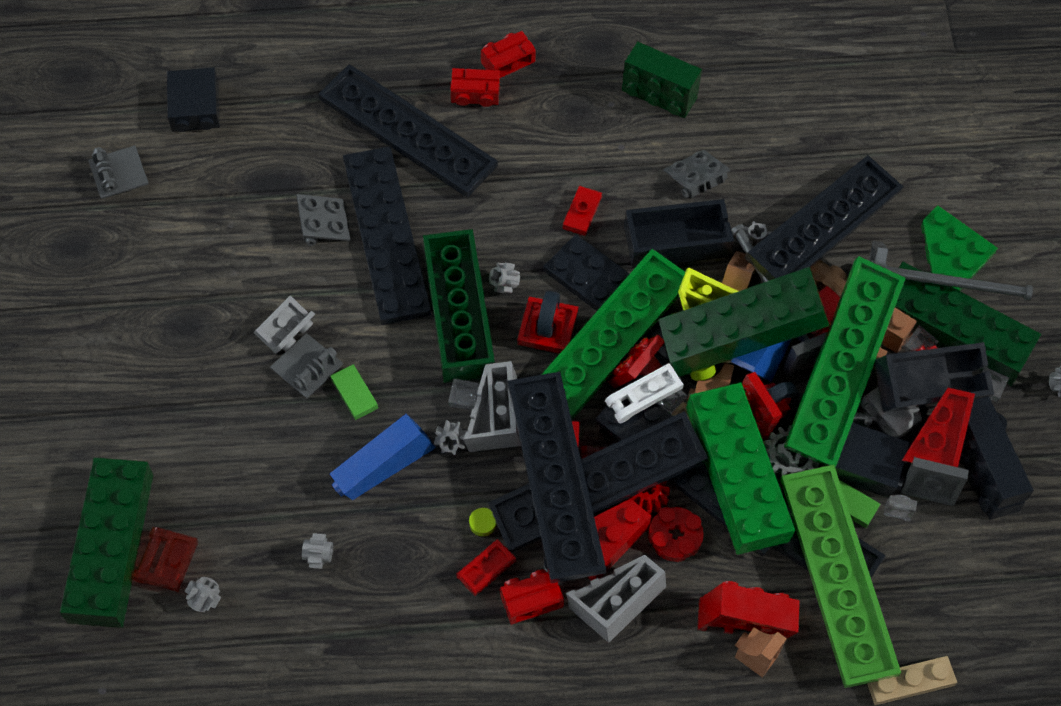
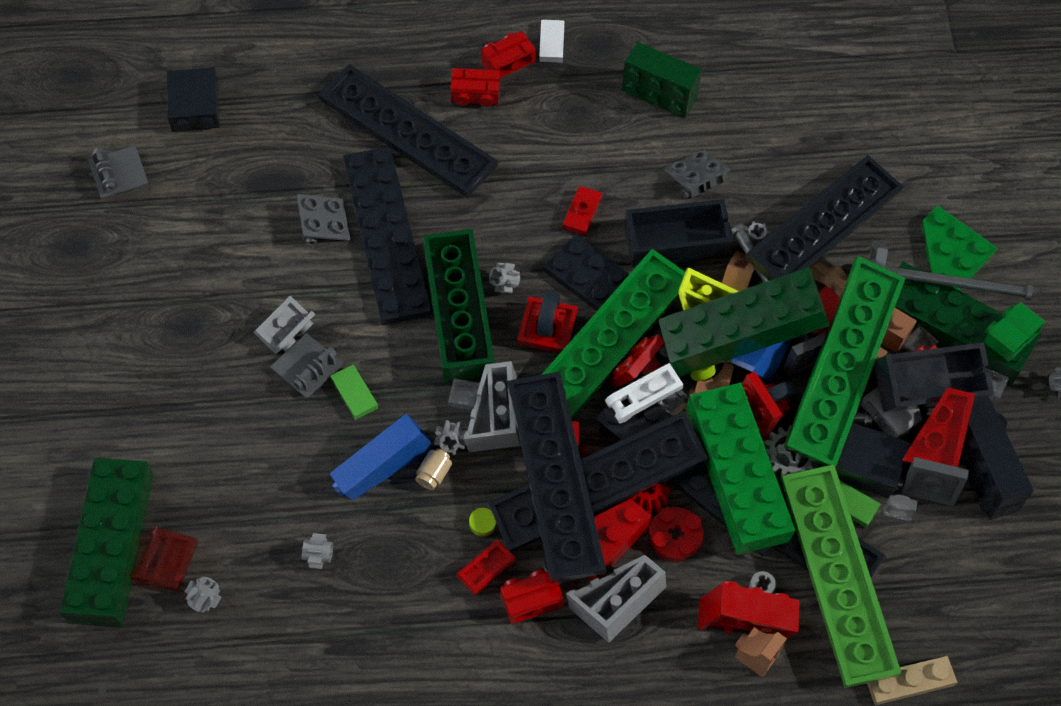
(433, 469): none -> tan brick
(551, 41): none -> white tile
(766, 577): none -> light grey bush
(1014, 331): none -> green brick

